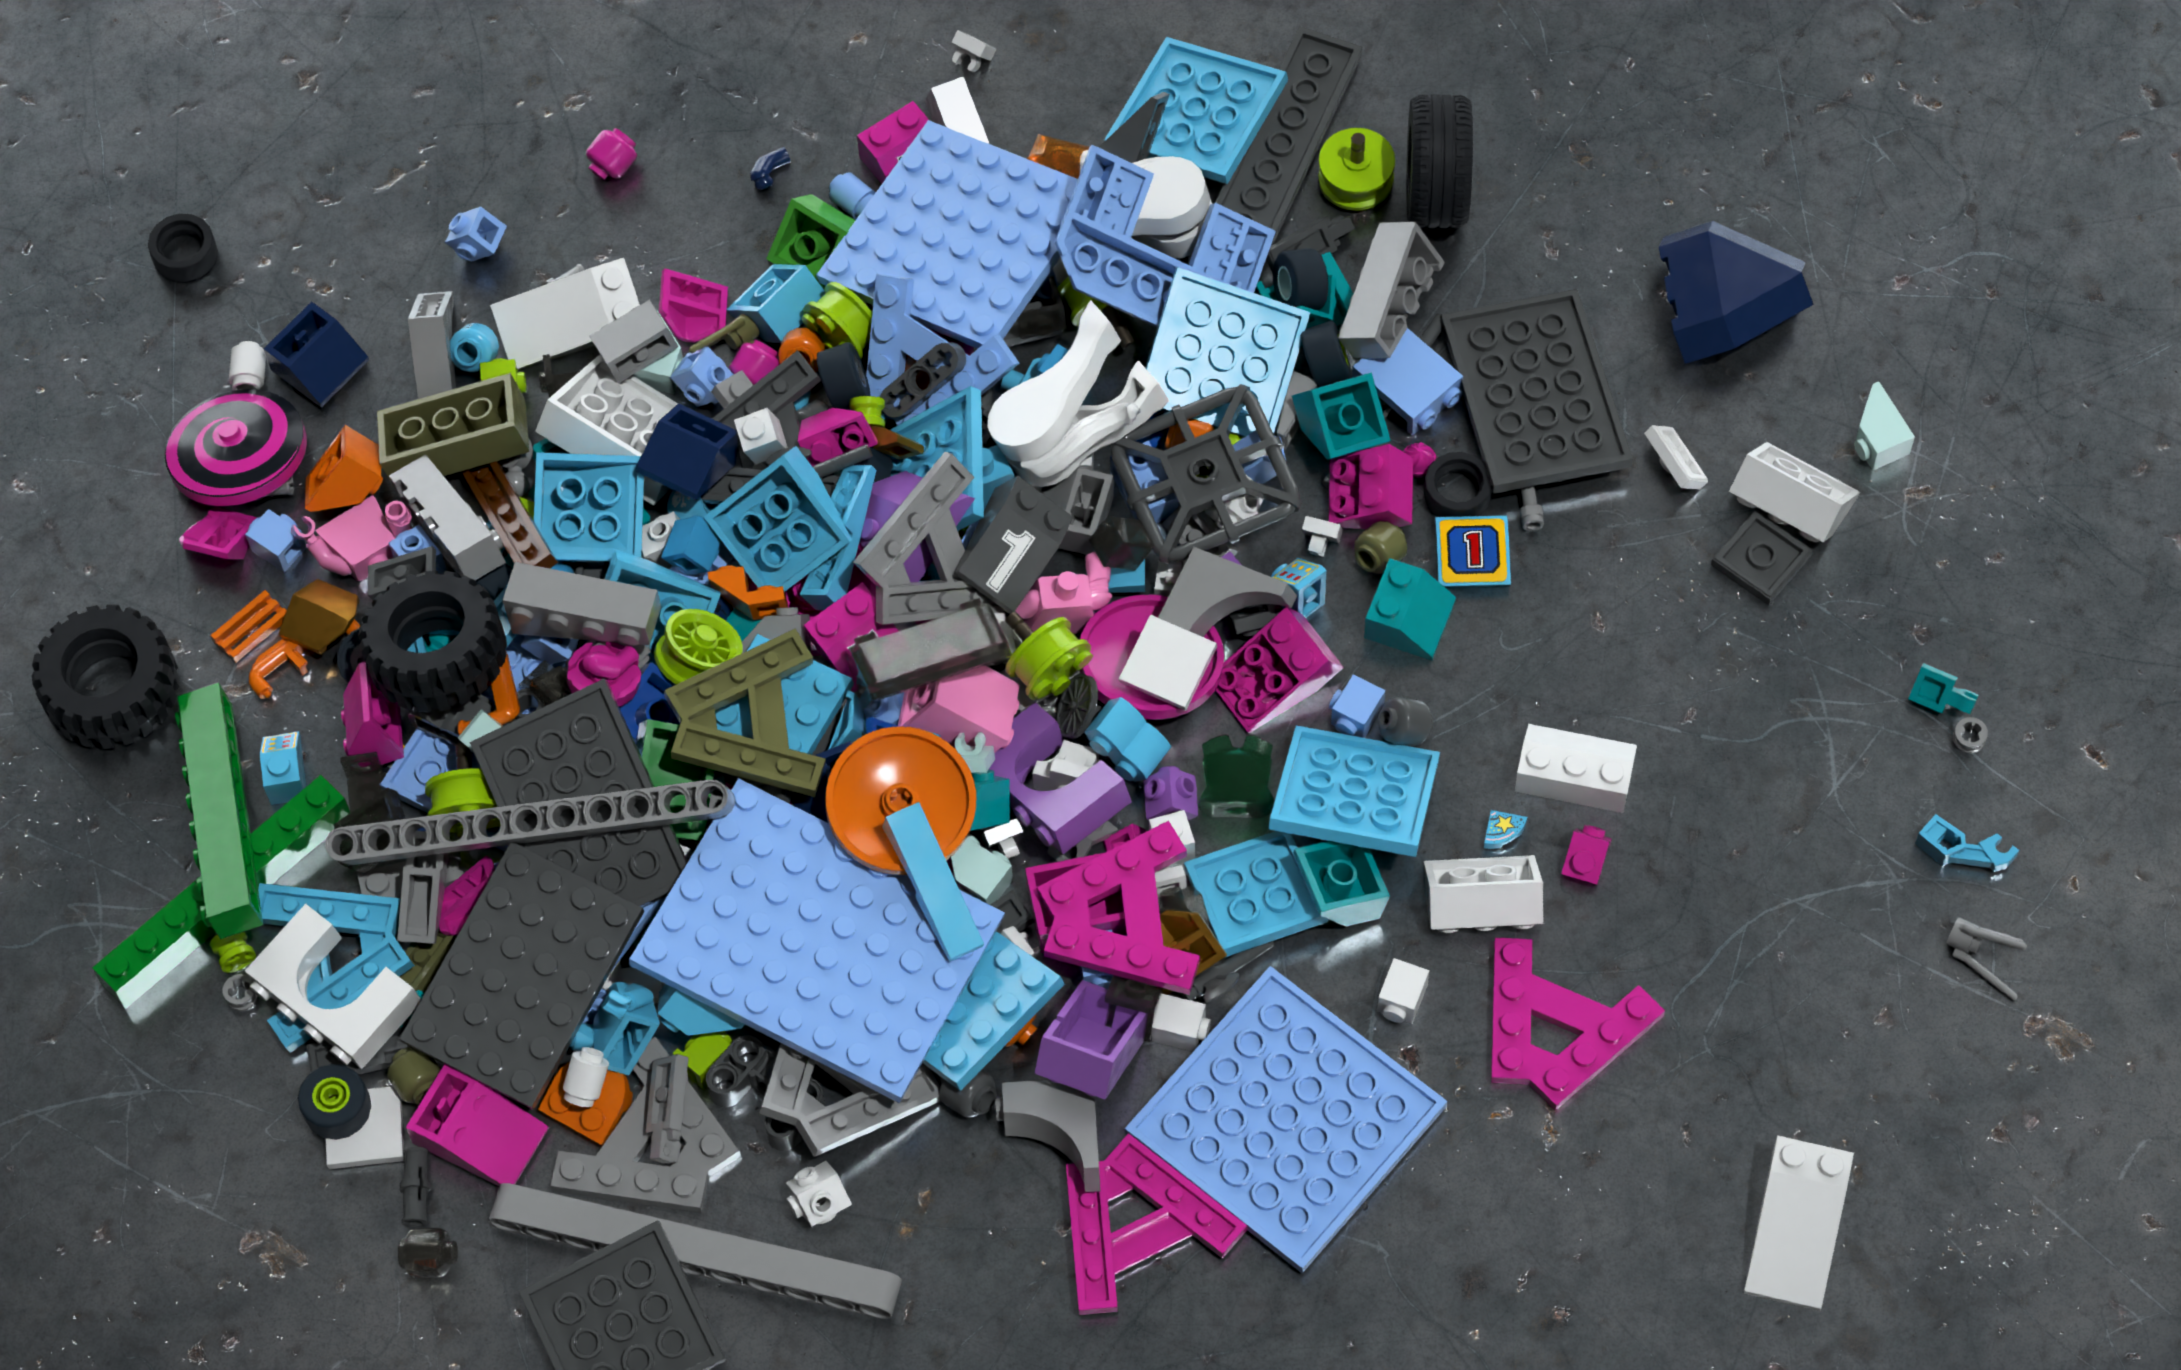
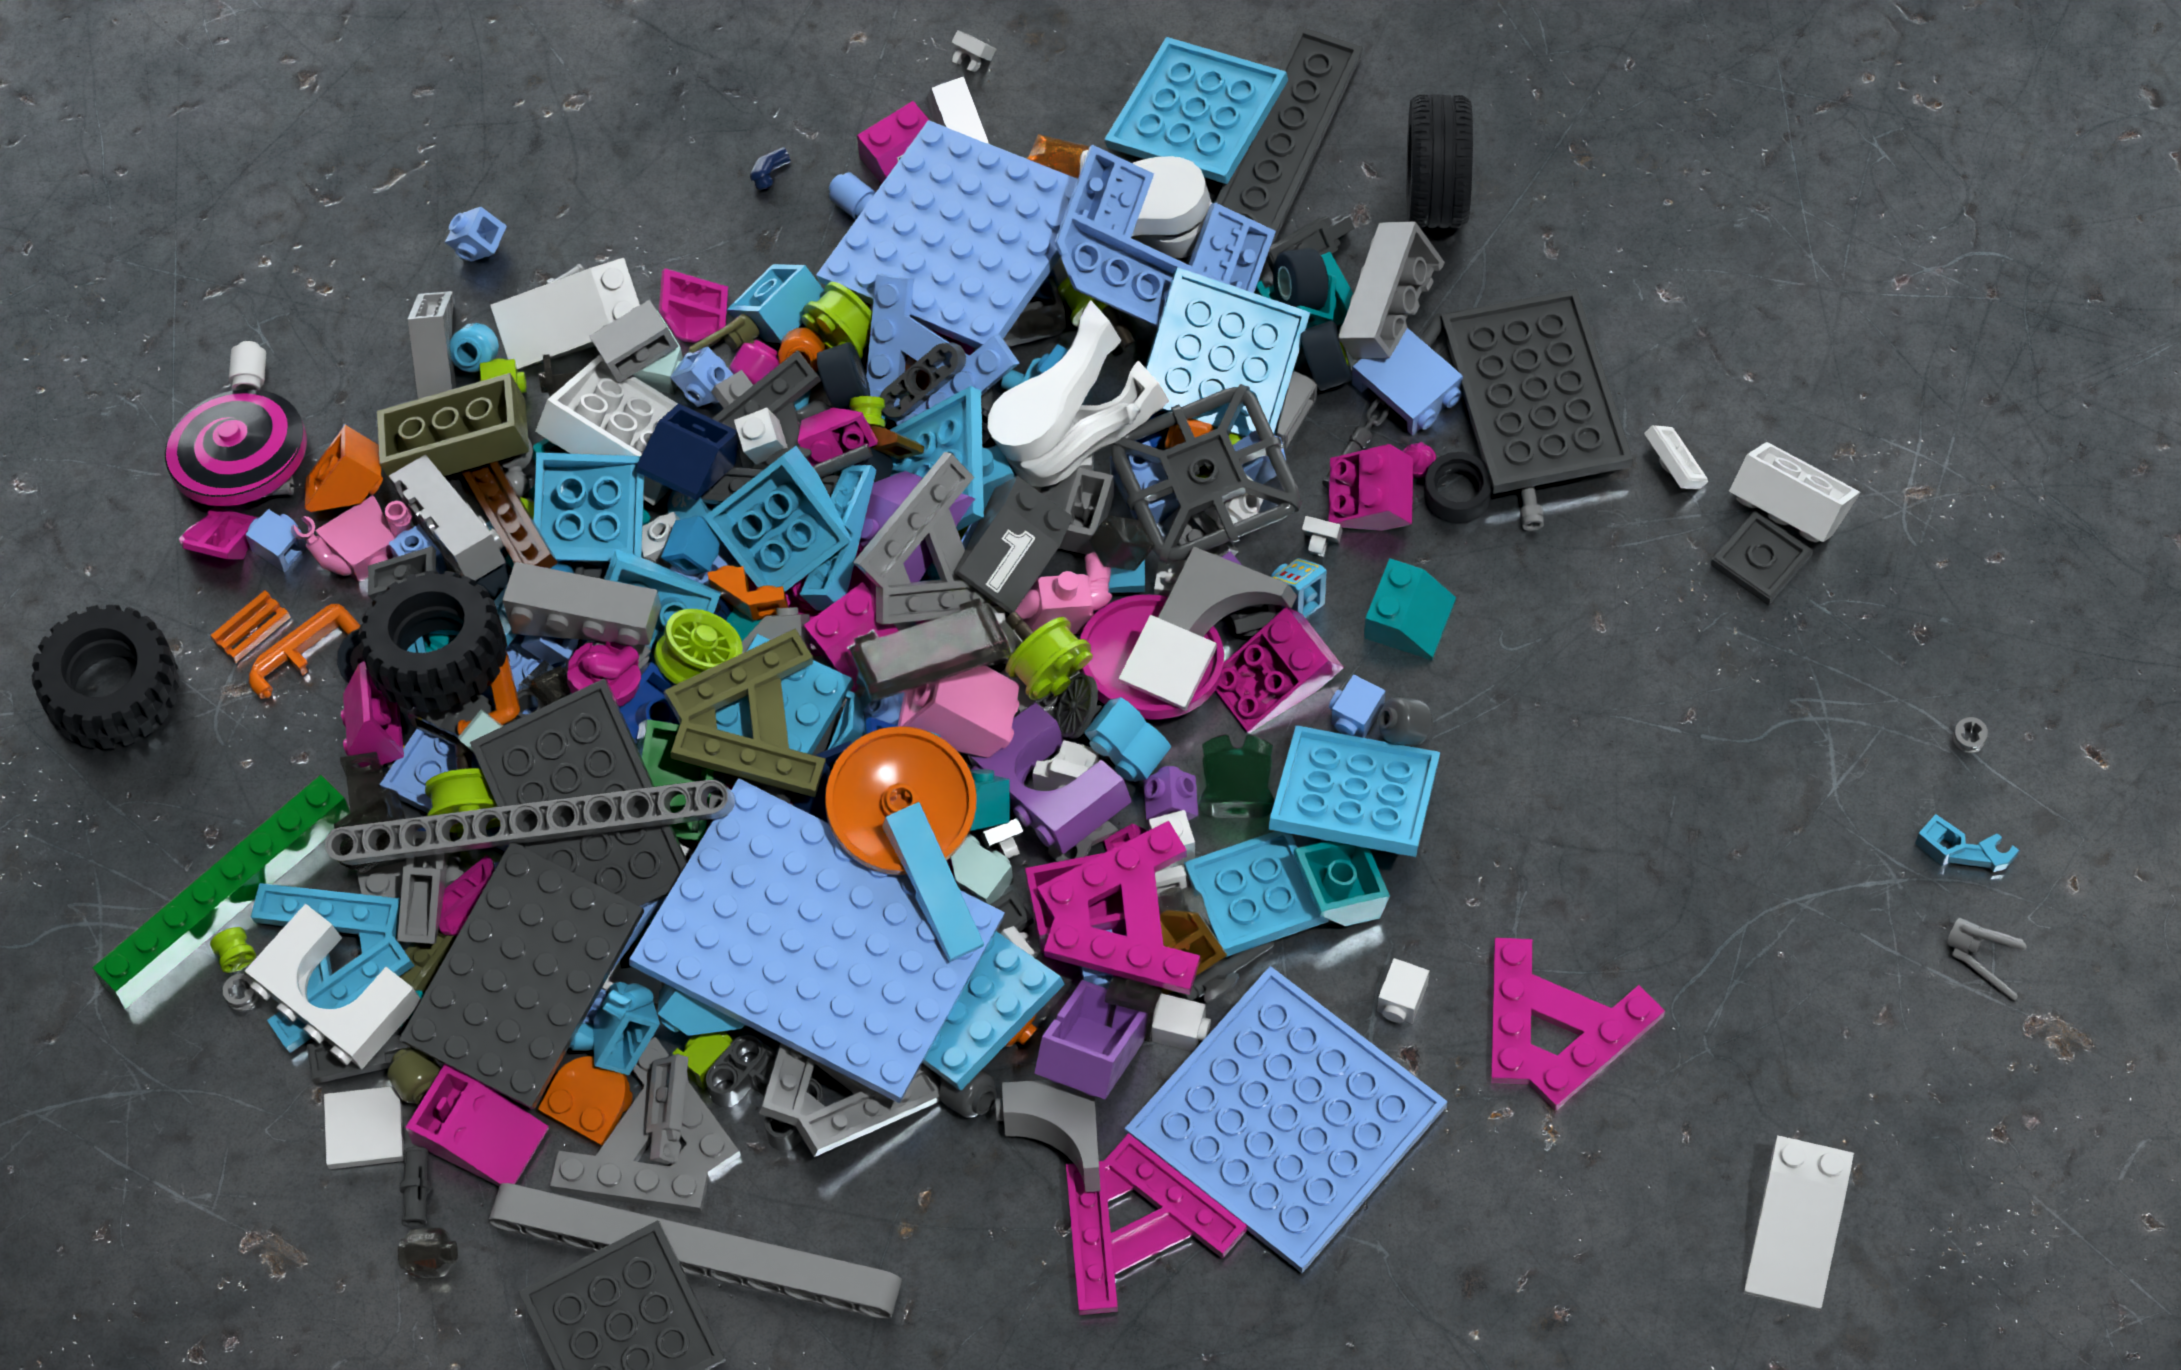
(176, 226): black tyre -> none
(218, 812): brick -> none
(282, 767): medium azure slope -> none
(315, 354): dark blue slope -> none
(318, 615): pearl gold slope -> none
(338, 1115): black wheel -> none
(585, 1077): white brick -> none
(611, 154): dark pink head -> none
(809, 233): bright green slope -> none
(817, 1194): white brick -> none
(978, 757): light aqua tile -> none
(1135, 137): dark grey slope -> none
(1342, 416): teal slope -> none
(1356, 169): lime wheel -> none
(1379, 544): olive head -> none
(1472, 551): slope -> none
(1483, 893): white slope -> none
(1503, 829): medium azure tile -> none
(1575, 768): white slope -> none
(1586, 854): dark pink bracket -> none
(1727, 288): dark blue panel -> none
(1882, 431): light aqua slope -> none
(1936, 689): teal plate -> none

